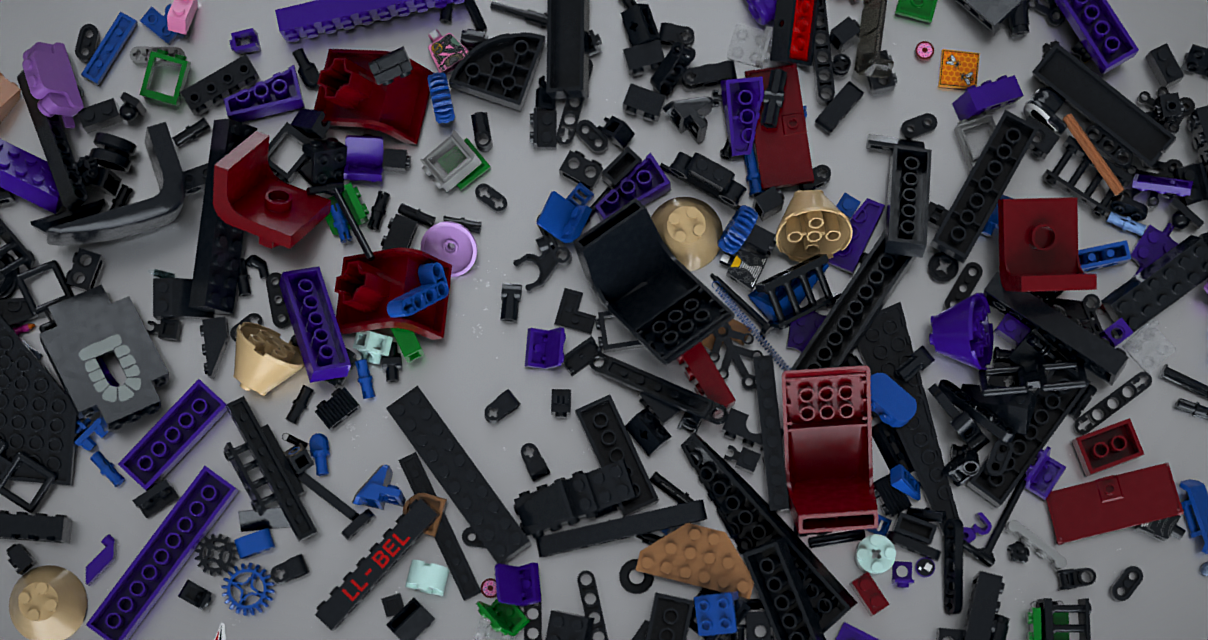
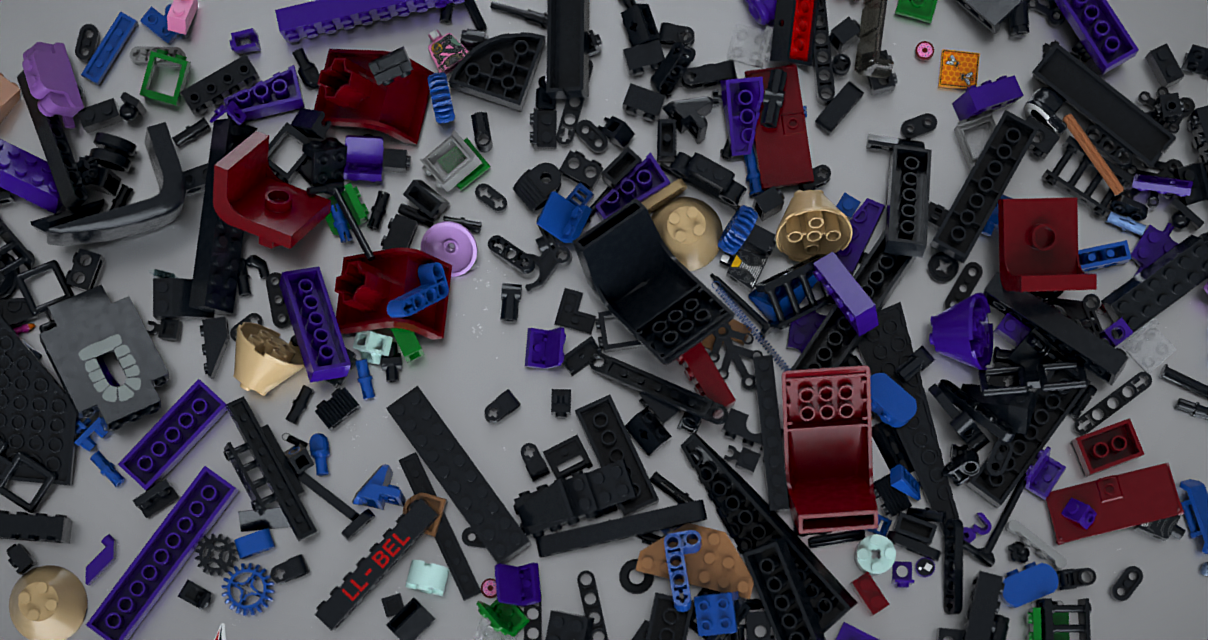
(229, 108): none -> dark purple bracket
(426, 198): none -> black piece
(515, 260): none -> black beam
(533, 190): none -> black piece
(565, 452): none -> black plate
(664, 195): none -> tan beam
(666, 140): none -> black brick
(680, 571): none -> blue beam
(846, 293): none -> dark purple wedge
(1028, 584): none -> blue brick
(1079, 512): none -> dark purple bracket

